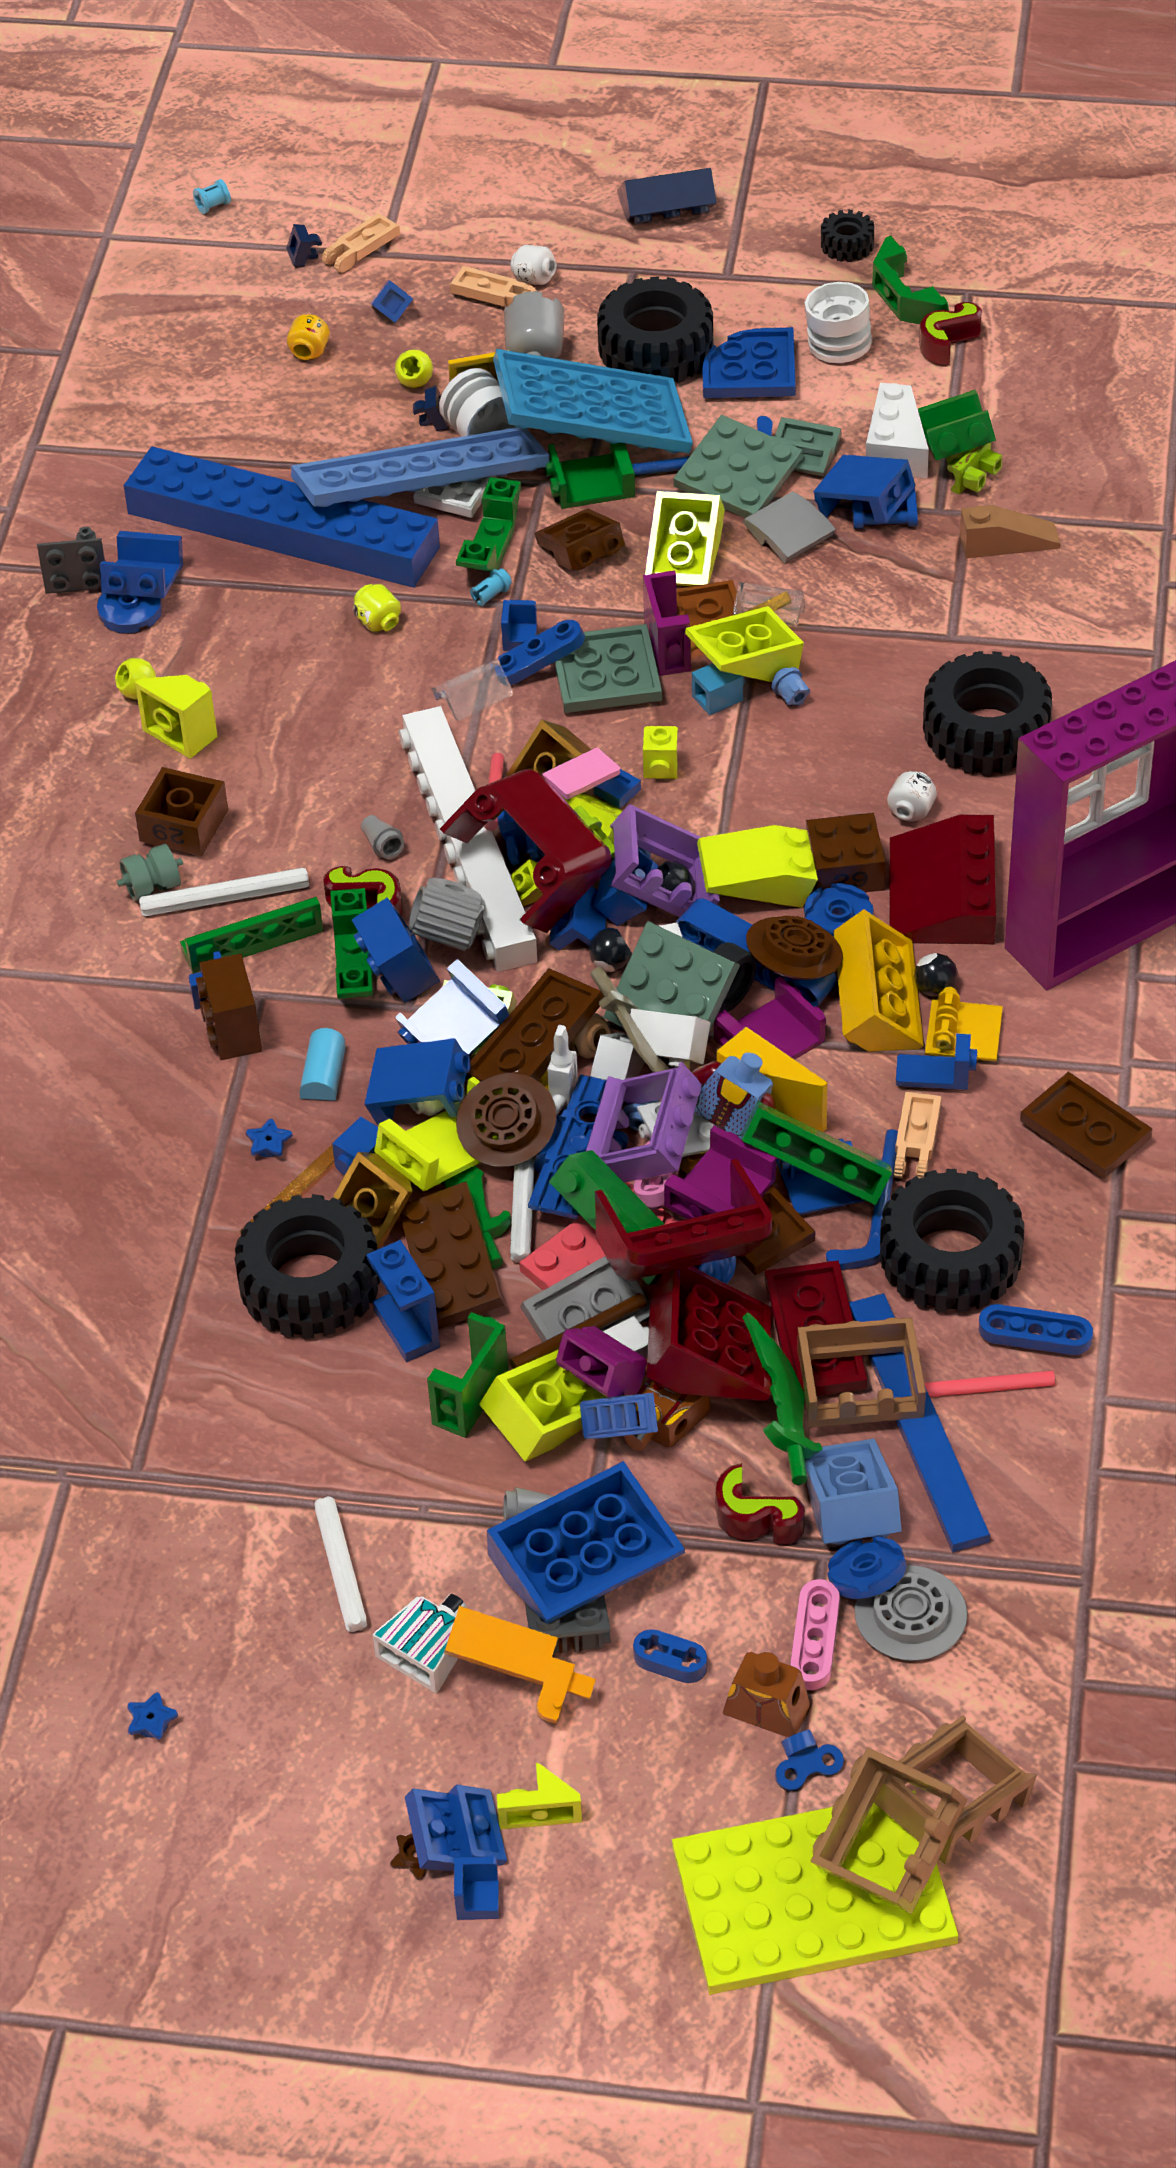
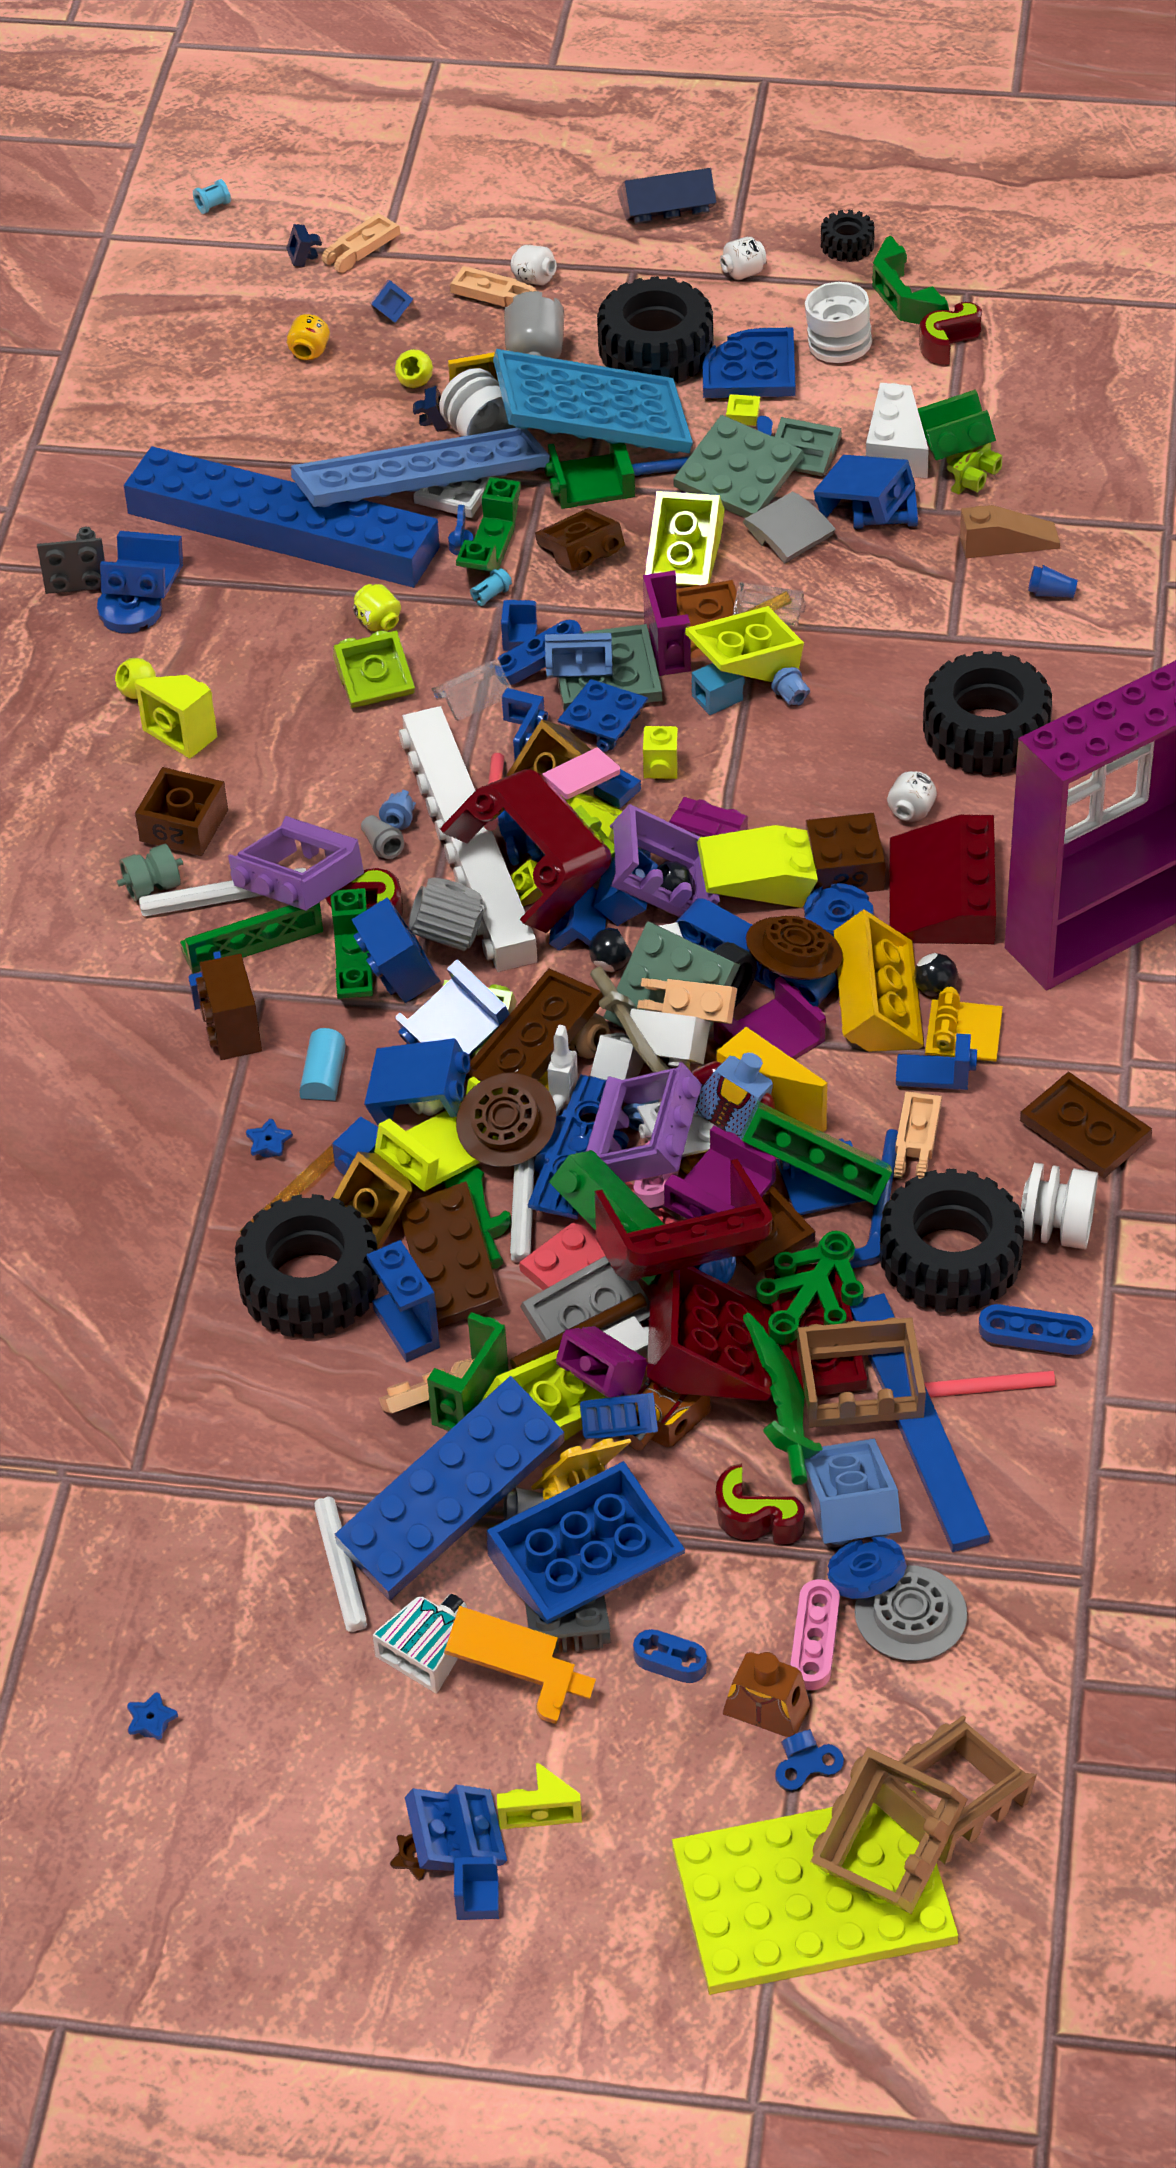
(258, 870): none -> medium lavender window
(373, 668): none -> lime plate
(398, 810): none -> medium blue hose
(404, 1396): none -> light nougat hinge
(449, 1488): none -> blue brick
(458, 536): none -> blue piece
(524, 710): none -> blue bracket
(577, 1466): none -> yellow hinge
(578, 655): none -> medium blue hinge
(603, 712): none -> blue hinge
(694, 999): none -> light nougat hinge
(706, 819): none -> magenta brick
(743, 258): none -> white head
(743, 409): none -> neon yellow plate
(833, 1251): none -> green plant
(1051, 583): none -> blue cone
(1059, 1205): none -> white wheel

